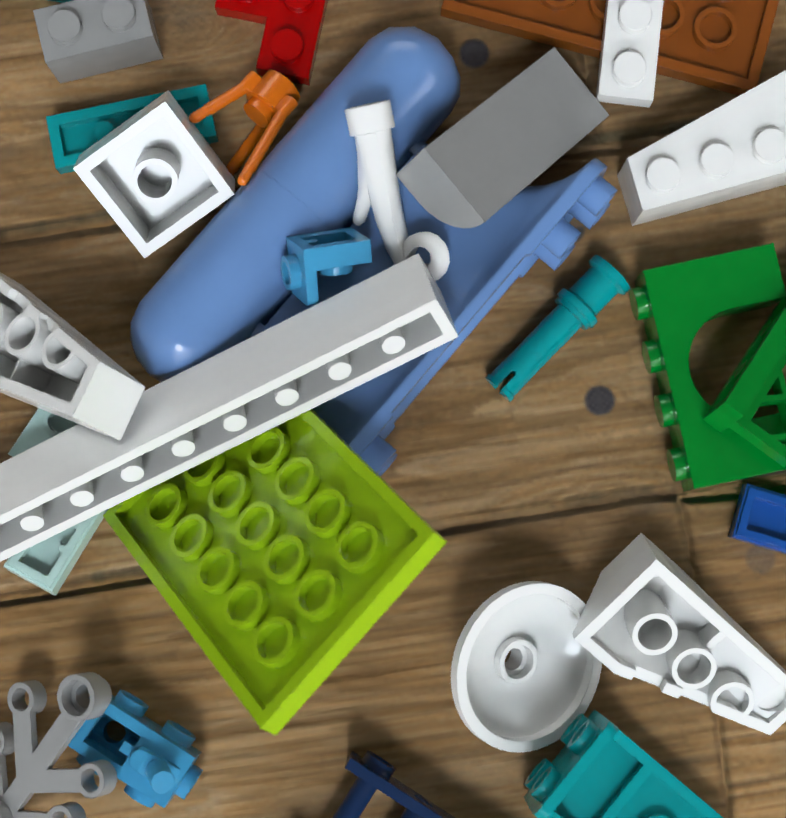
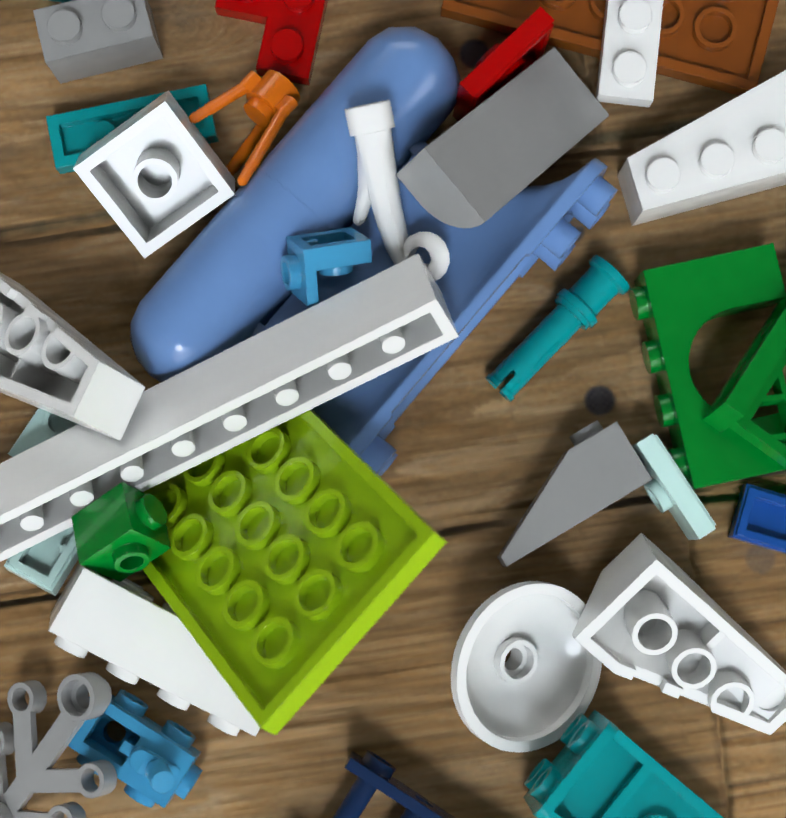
(121, 532): none -> green brick
(144, 643): none -> white wedge
(504, 62): none -> red plate
(583, 482): none -> light grey slope
(671, 490): none -> light aqua plate

